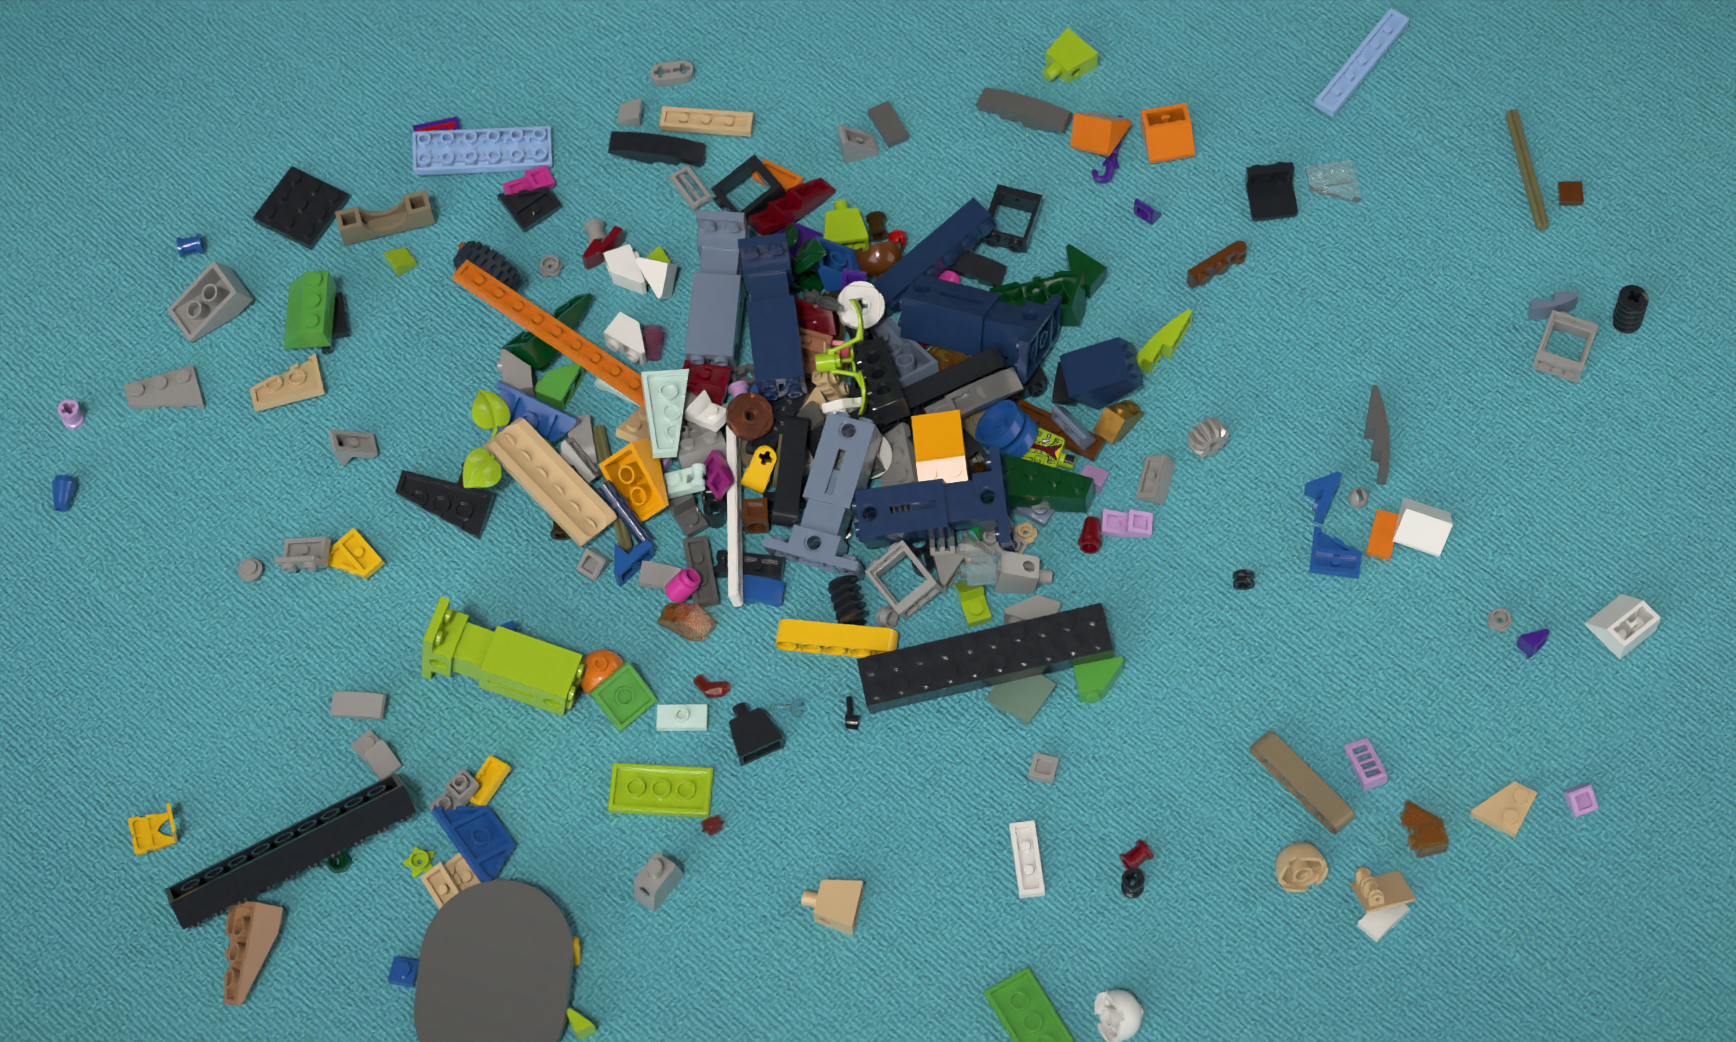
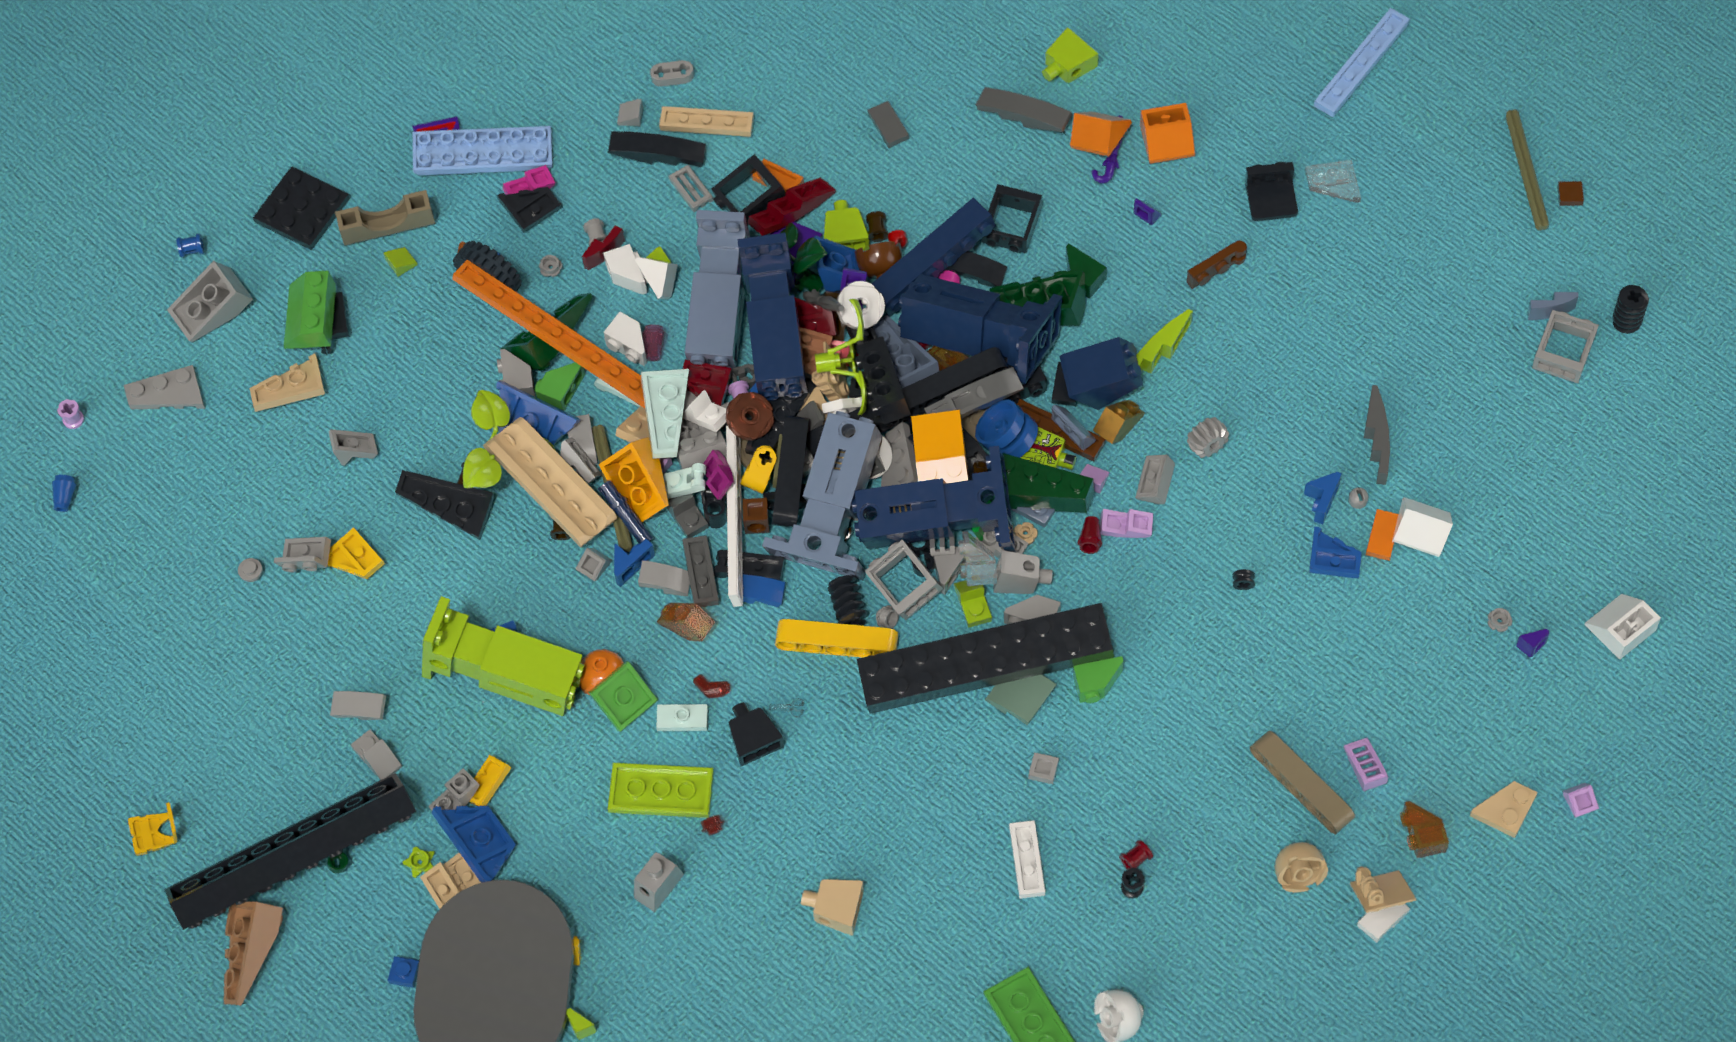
(682, 585): dark pink brick -> none
(851, 721): black hand -> none
(856, 144): light grey slope -> none

